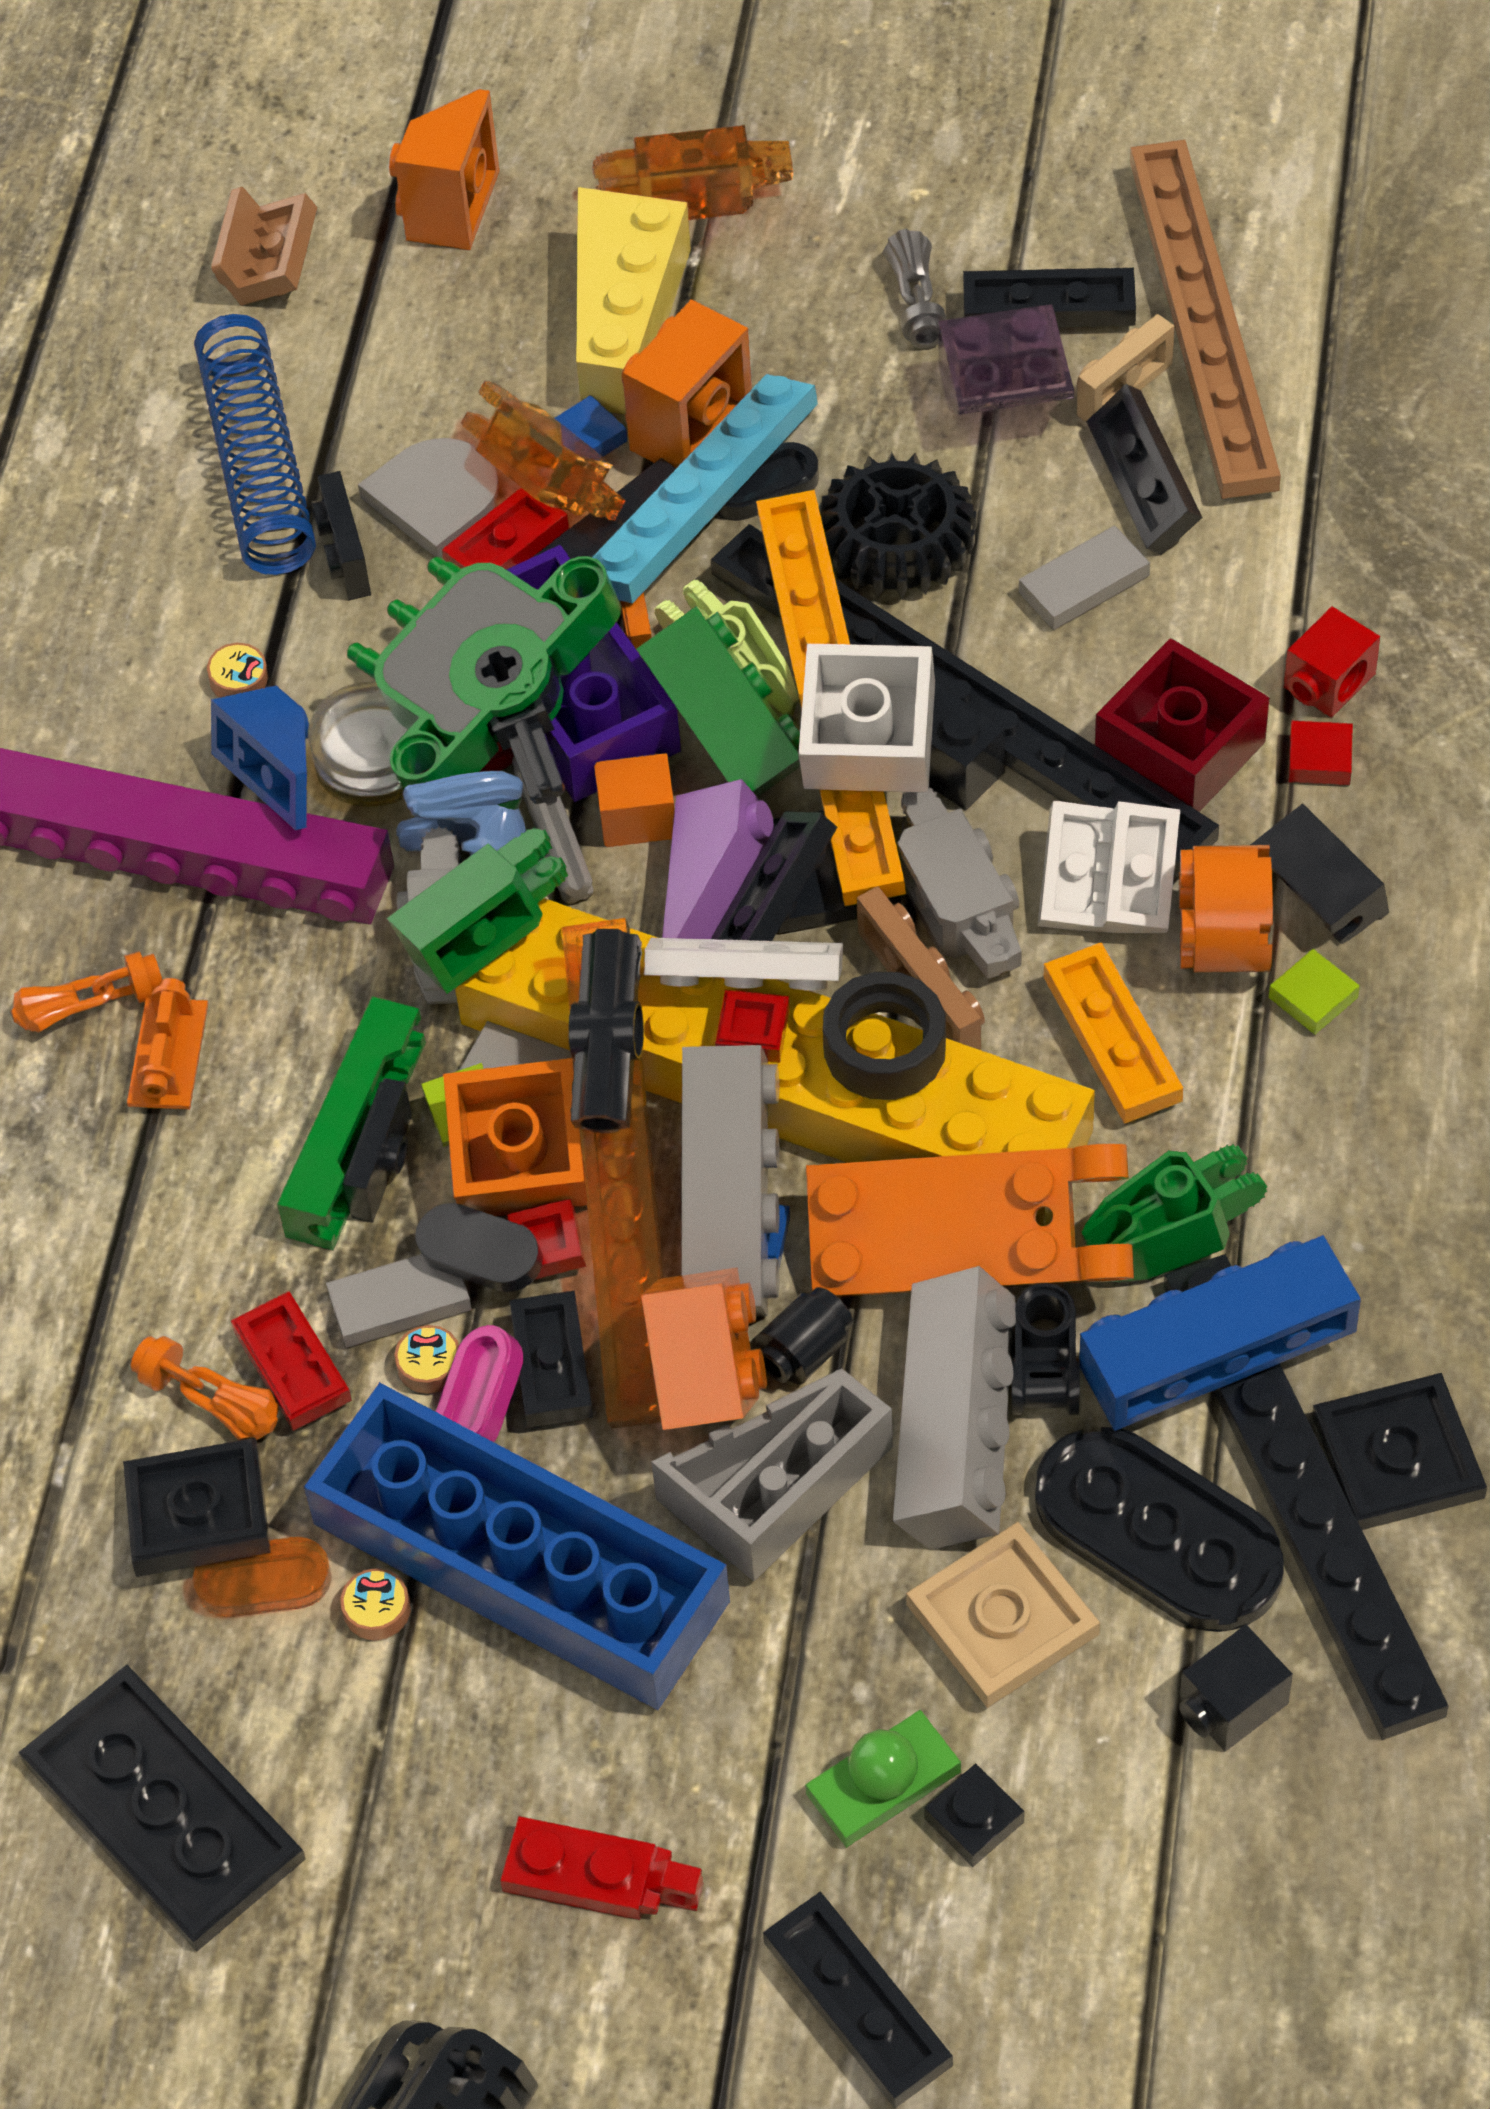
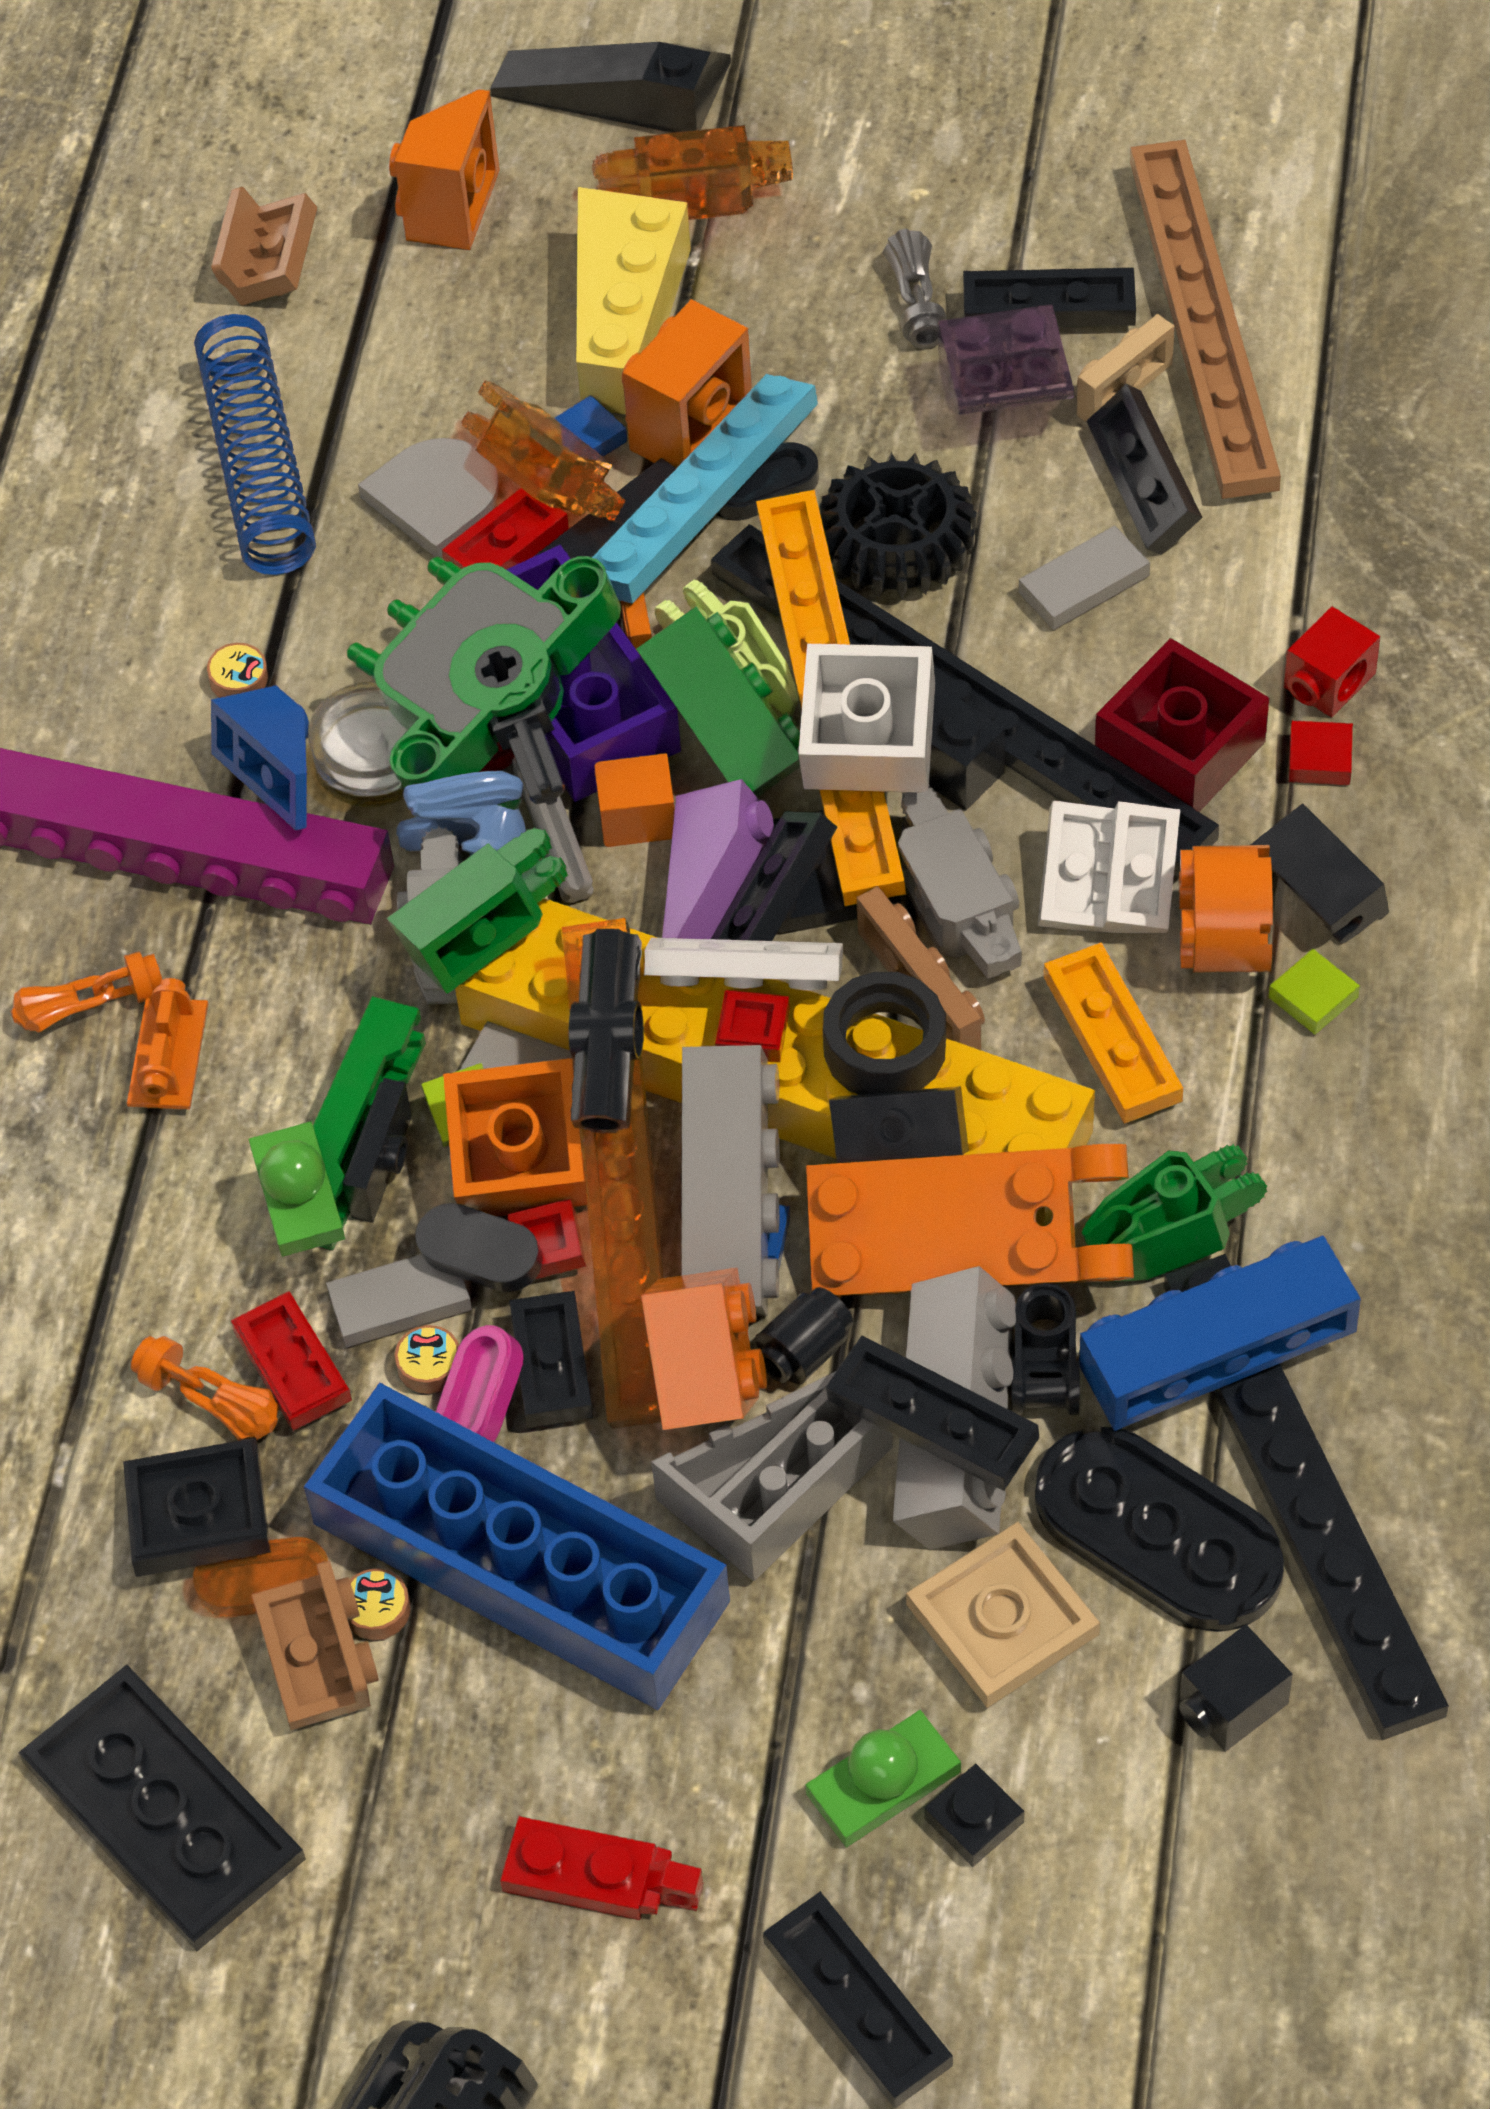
(296, 1189): none -> bright green tile
(313, 1647): none -> medium nougat bracket
(345, 554): black plate -> none
(627, 83): none -> black wedge
(899, 1125): none -> black plate
(933, 1412): none -> black plate
(1399, 1451): black tile -> none

